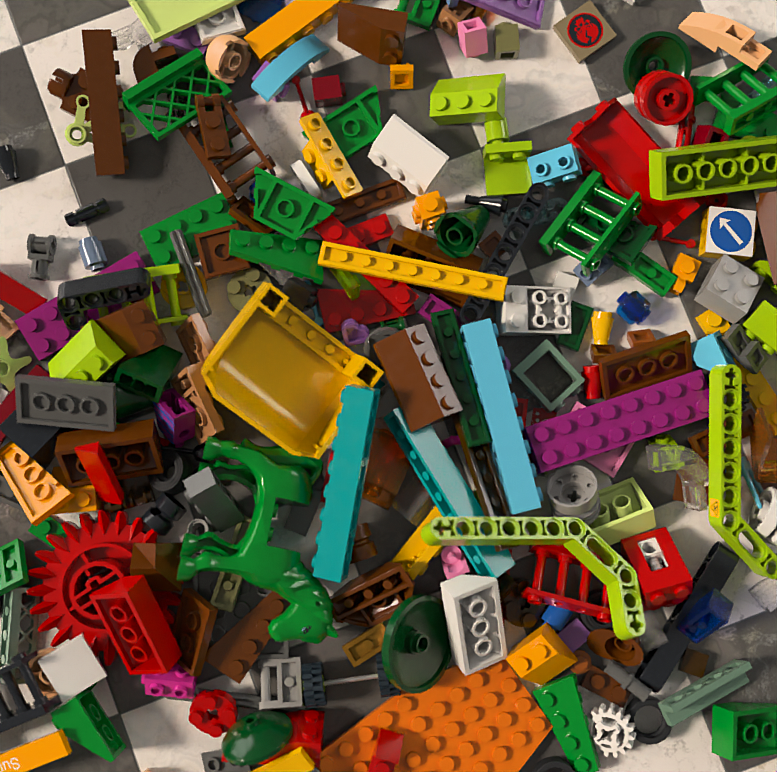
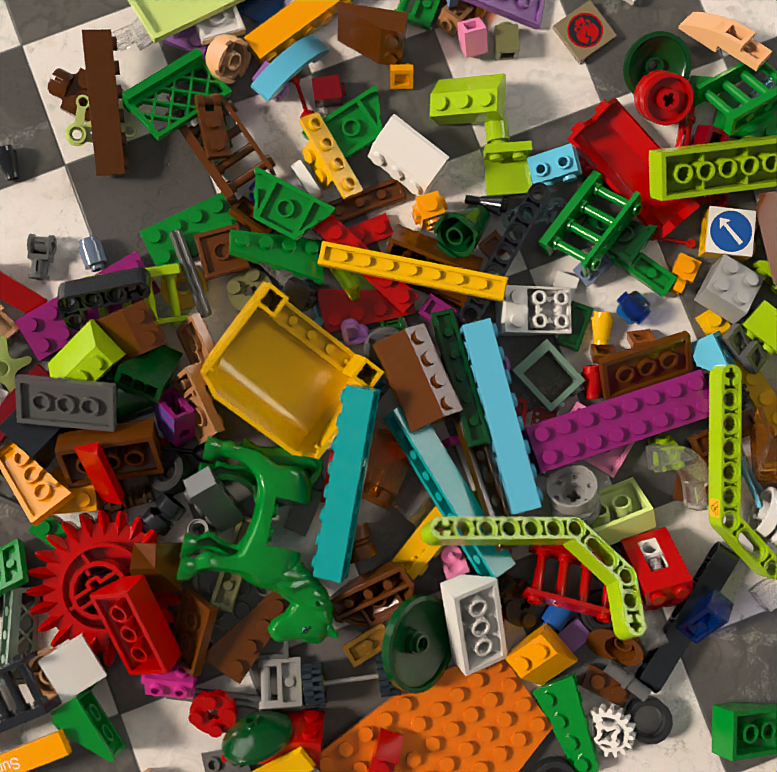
(87, 212): black axle -> none
(149, 62): reddish brown brick -> none
(583, 664): dark orange plate -> none
(693, 662): dark brown tile -> none
(704, 691): sand green fence -> none

